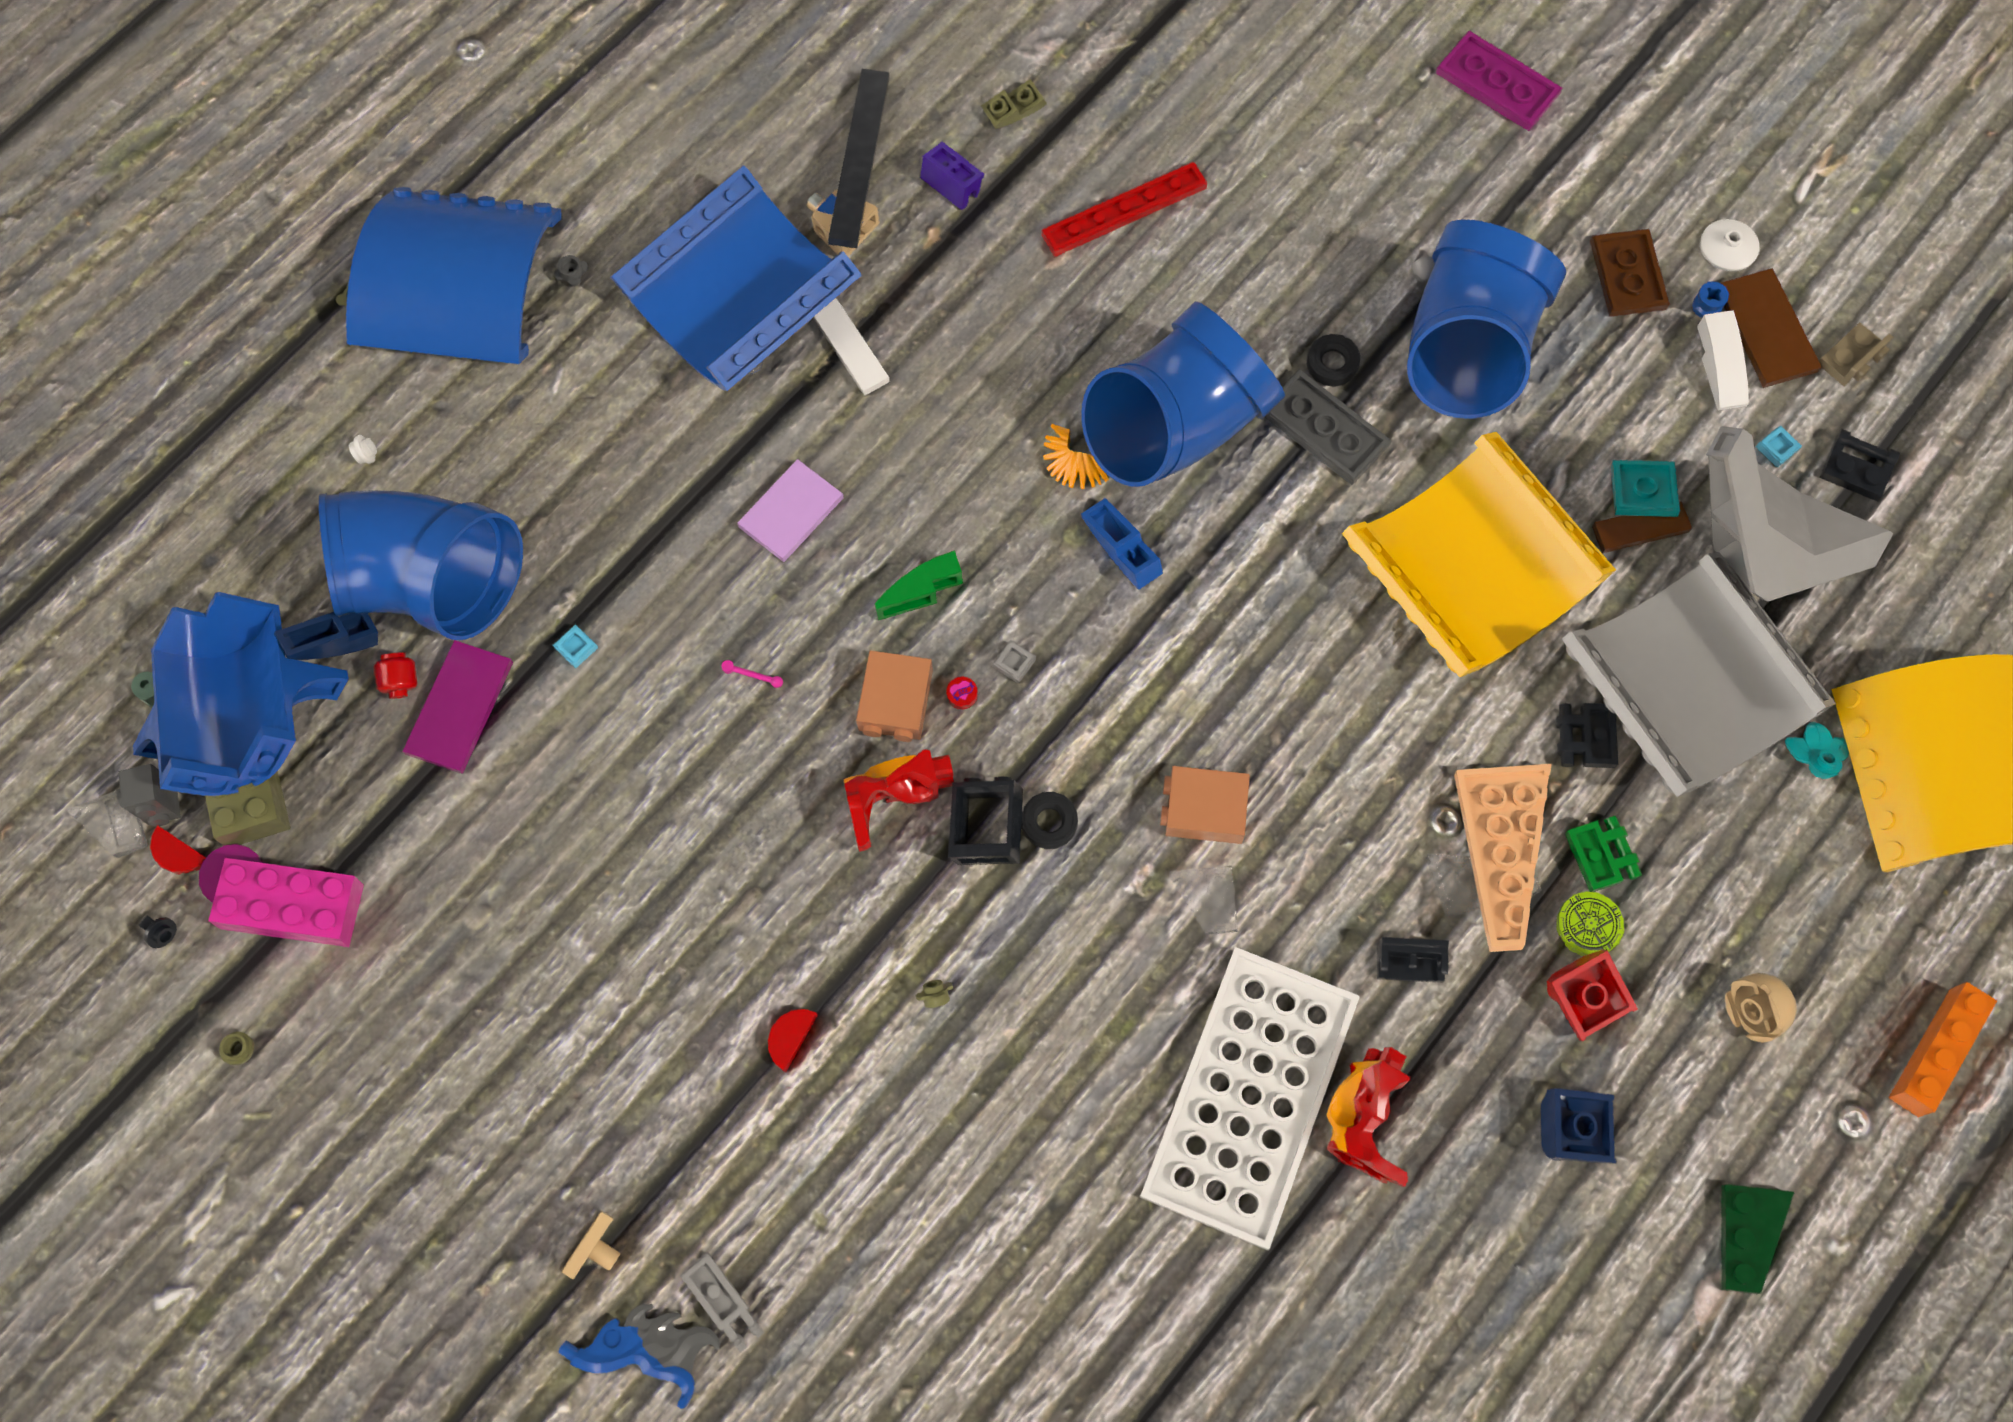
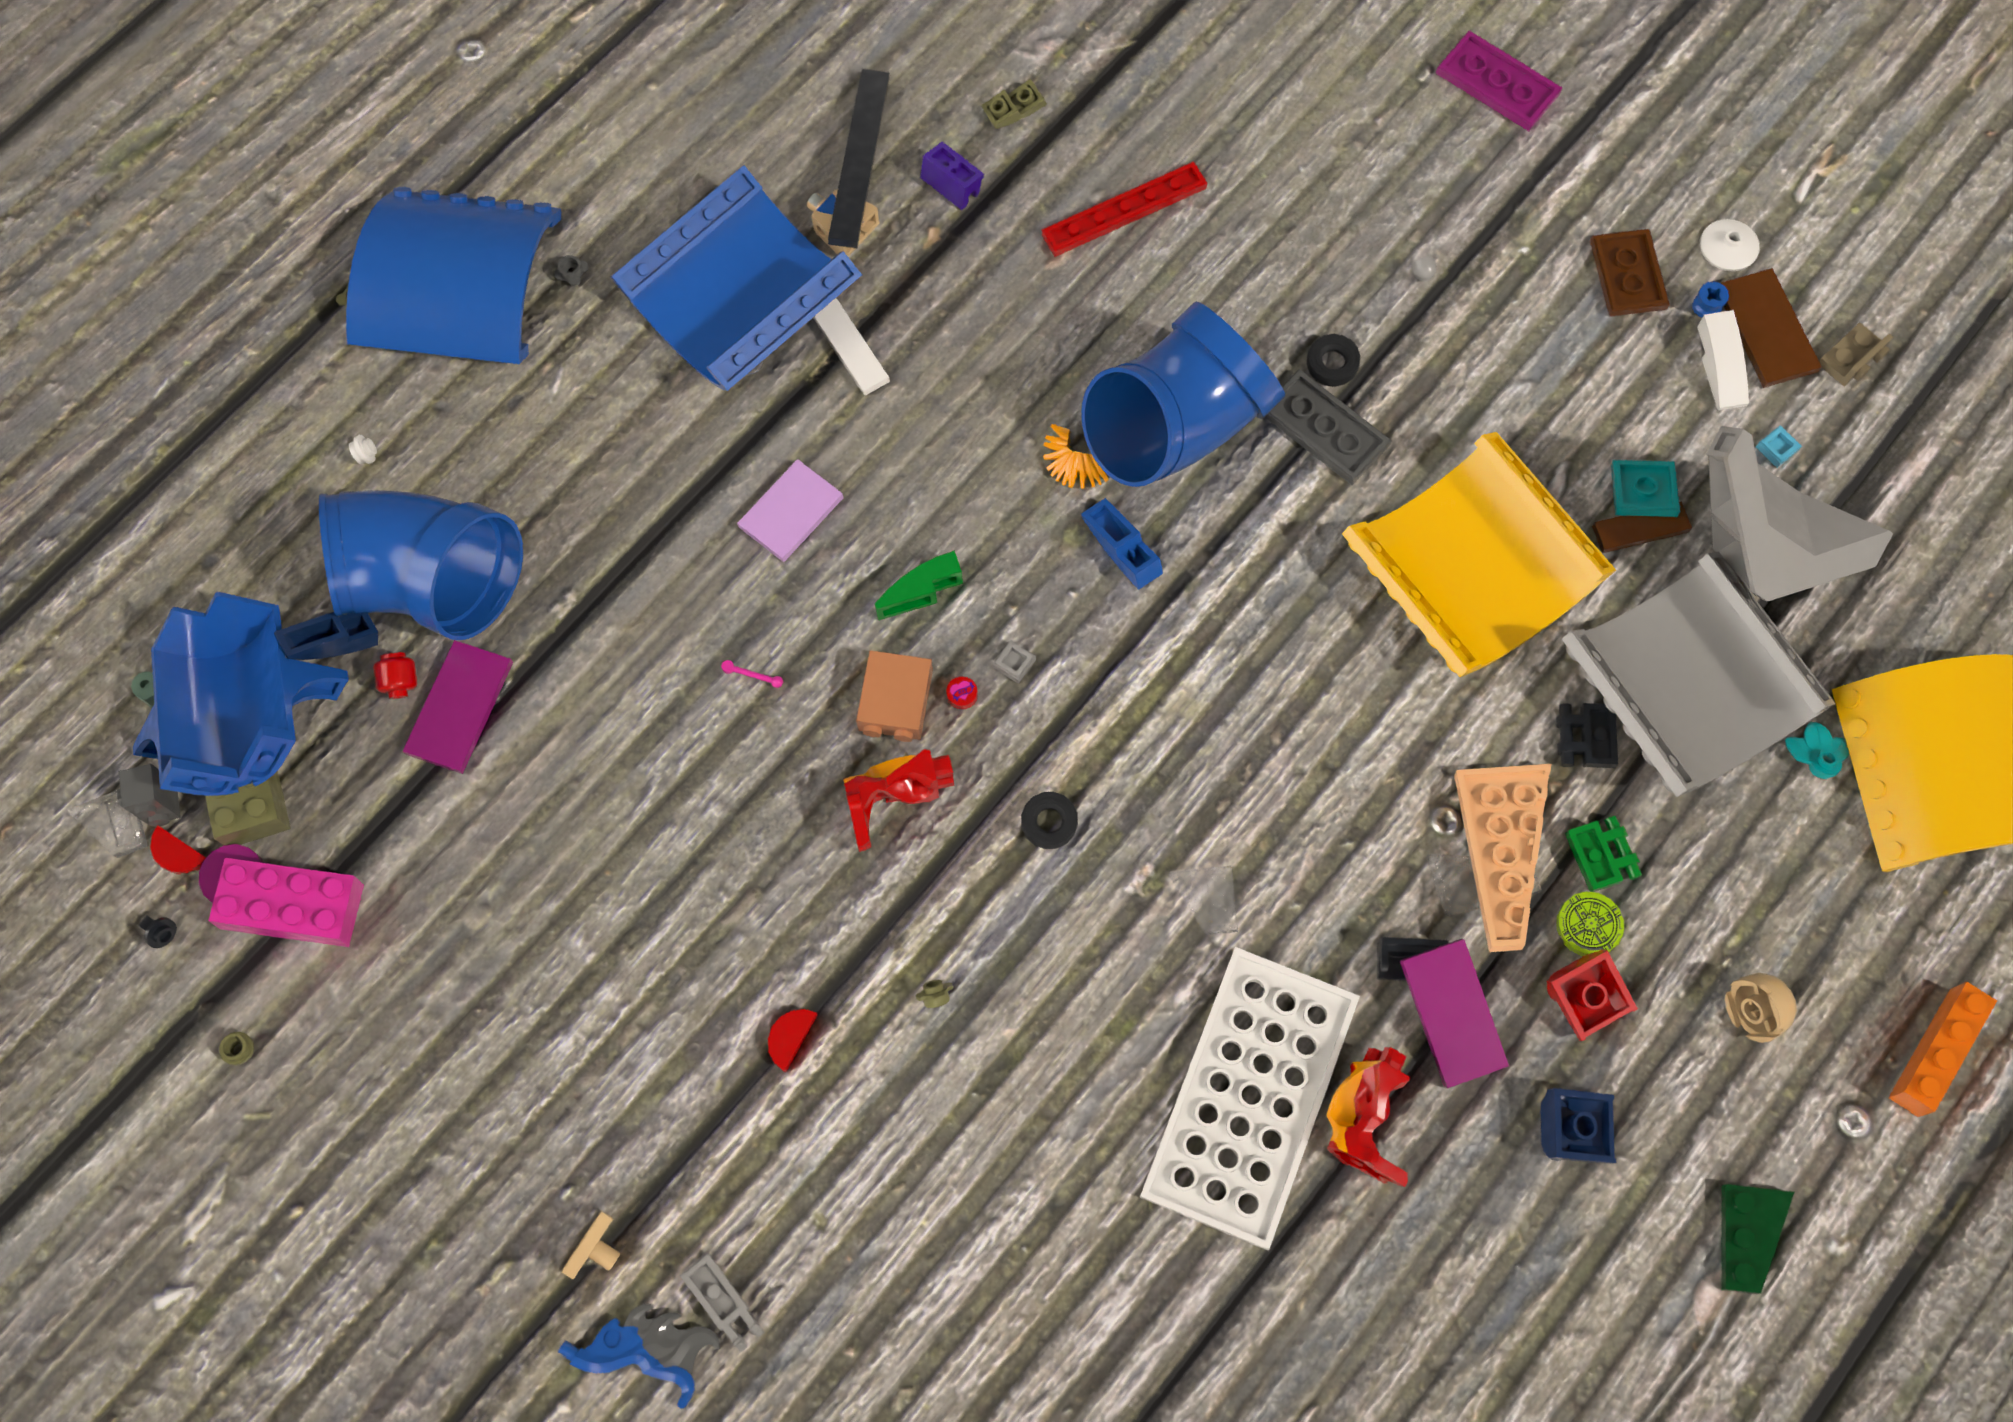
(575, 646): medium azure tile -> none
(985, 854): black window -> none
(1205, 804): nougat brick -> none
(1454, 1013): none -> magenta tile
(1480, 318): blue cylinder -> none
(1857, 473): black plate -> none

